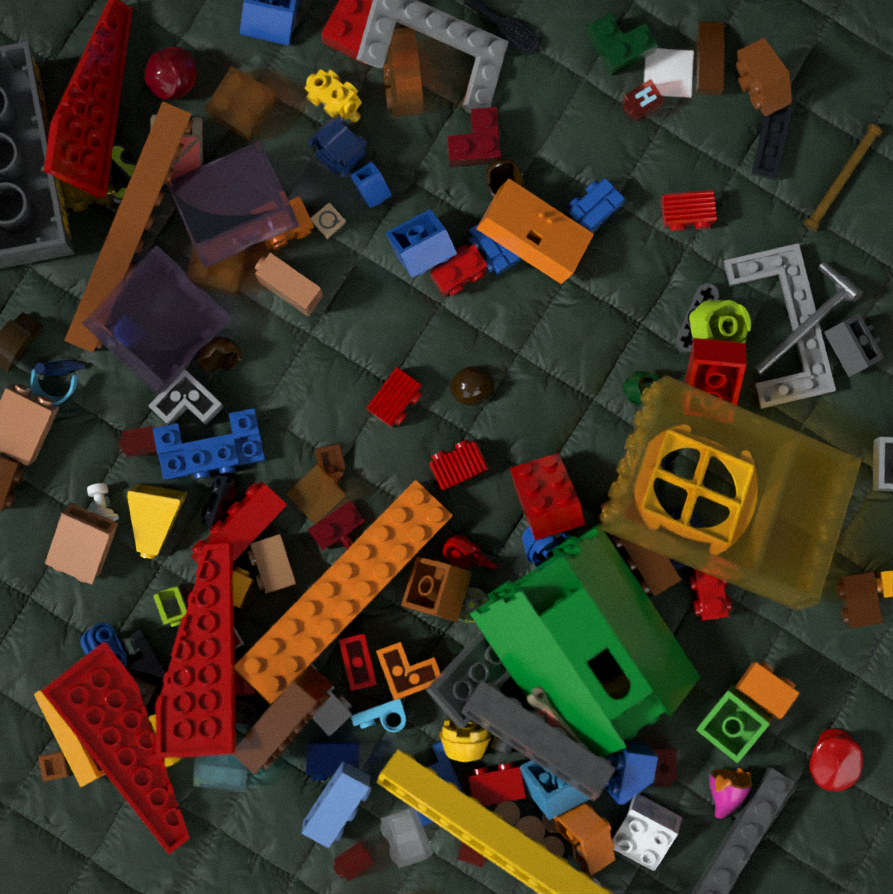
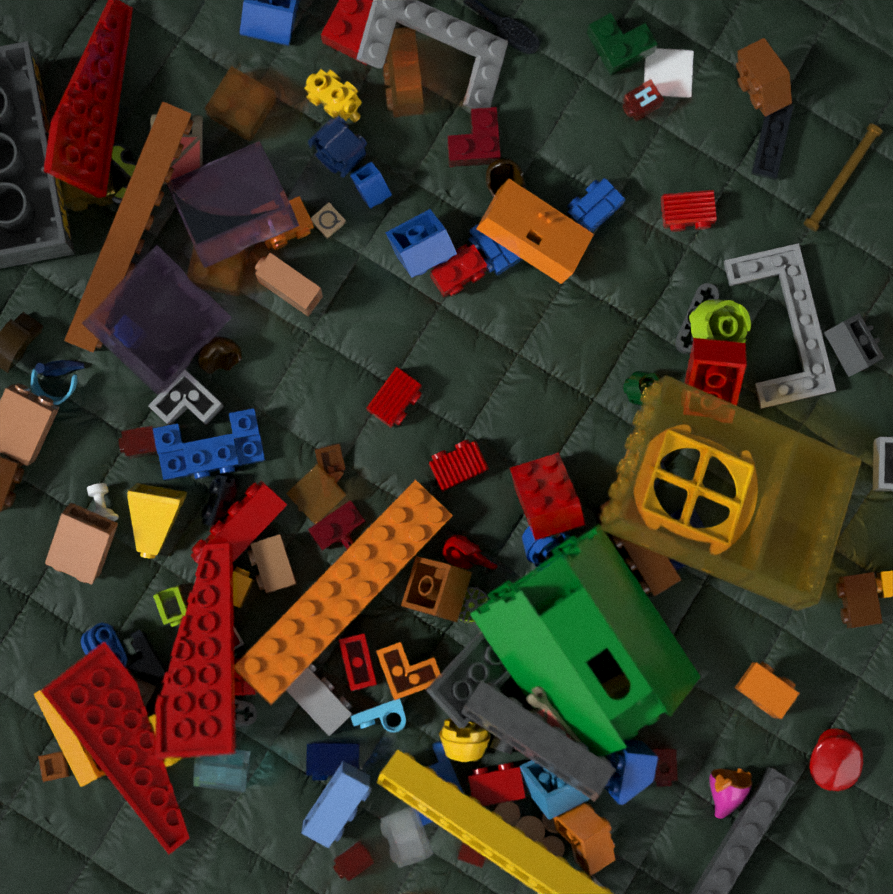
(171, 73): dark red piece -> none
(283, 720): reddish brown piece -> none
(472, 385): dark brown hair -> none
(646, 832): white bracket -> none
(709, 596): red brick -> none
(710, 58): reddish brown slope -> none
(734, 724): bright green brick -> none
(845, 290): flat silver bar -> none

